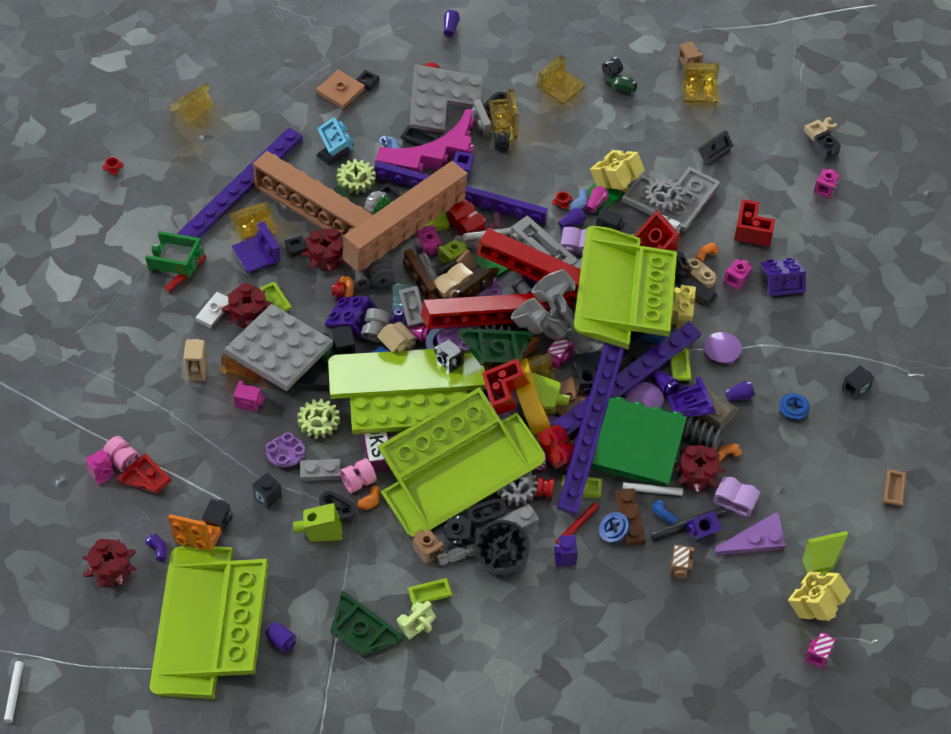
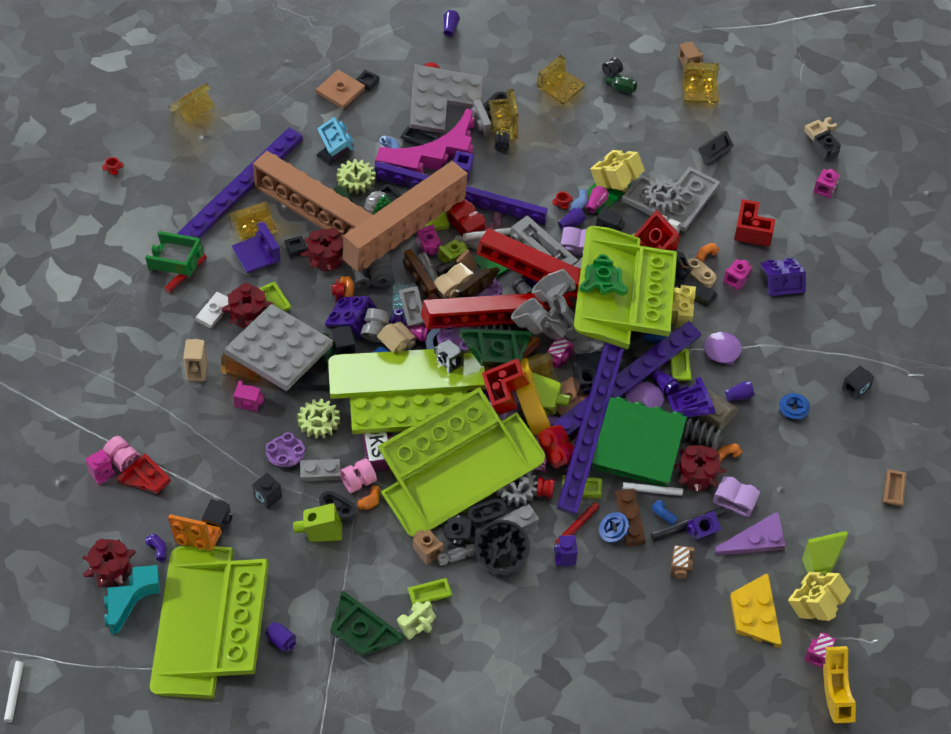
(123, 599): none -> teal arch
(603, 276): none -> green tile
(755, 611): none -> yellow wing
(836, 684): none -> yellow arch

